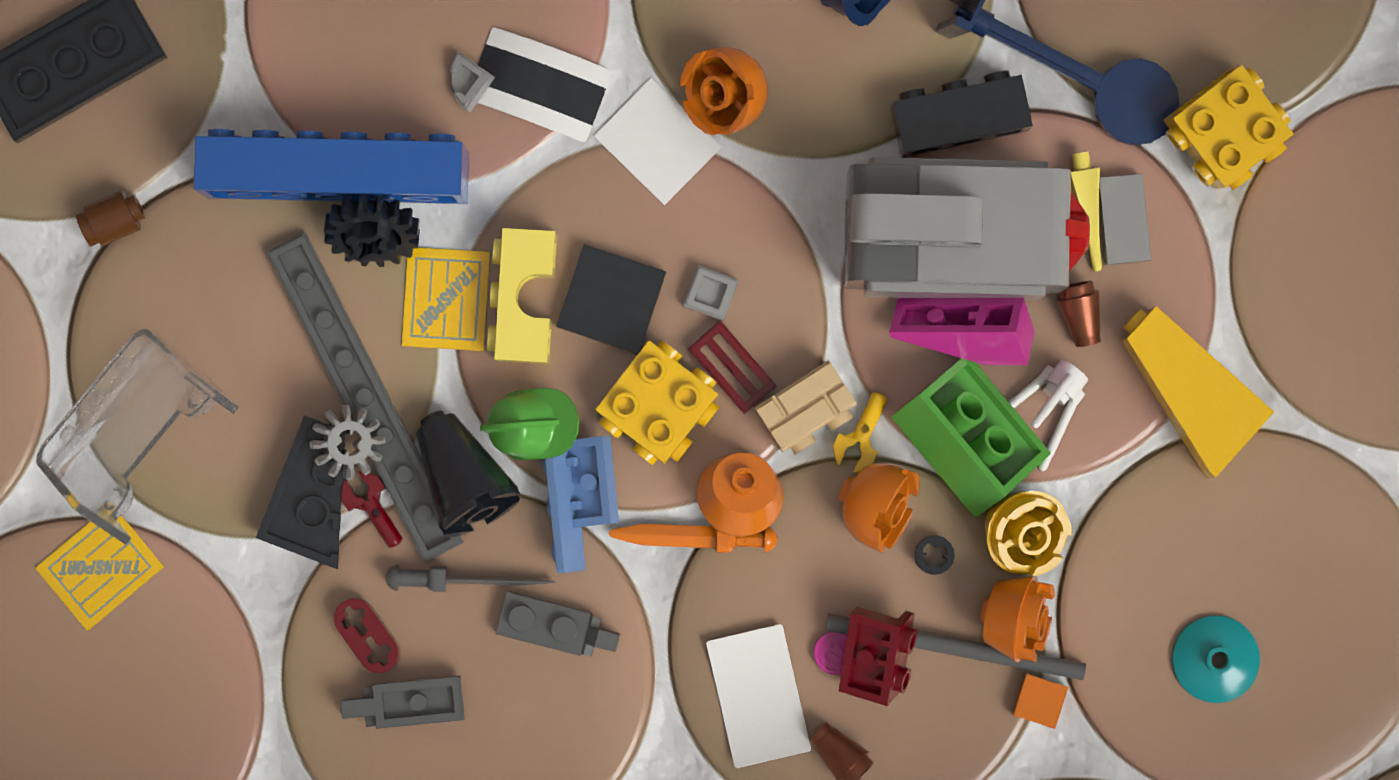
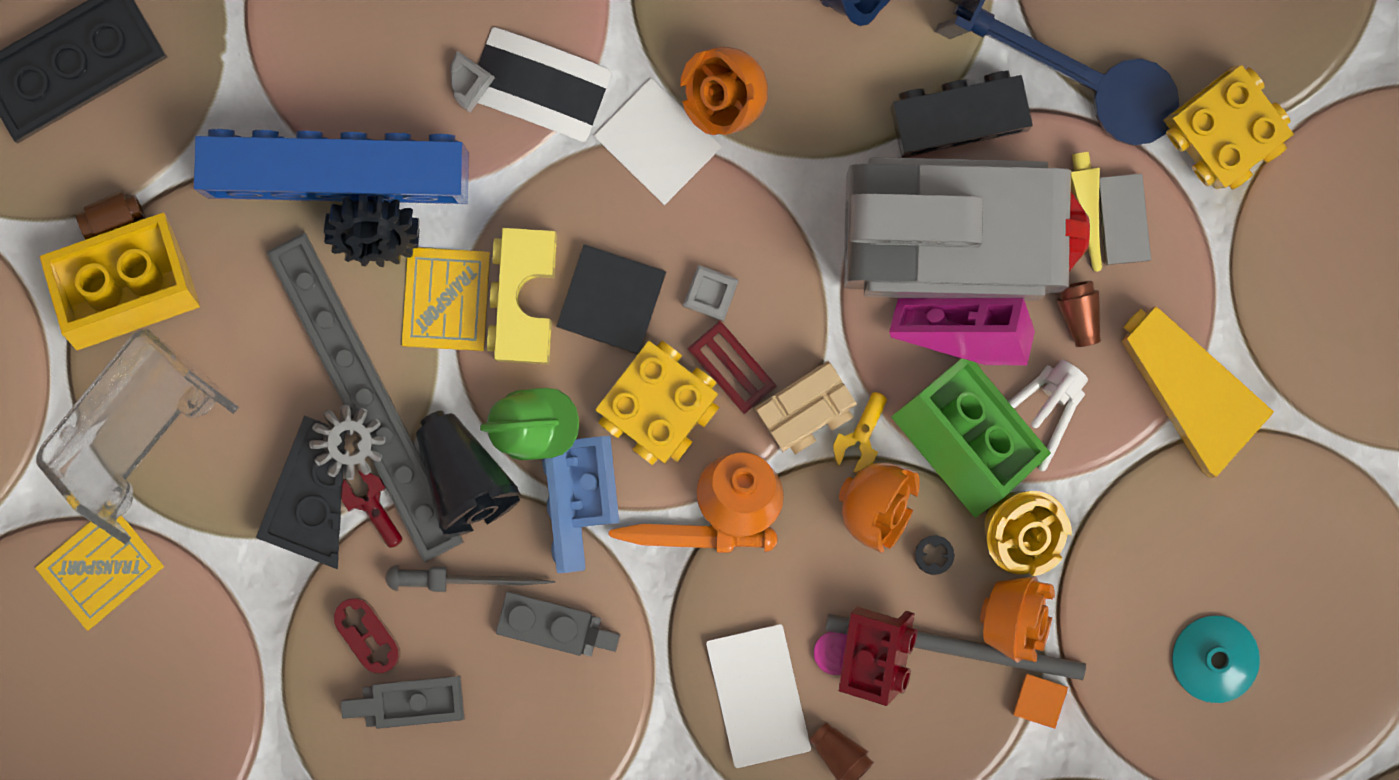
(119, 282): none -> yellow slope

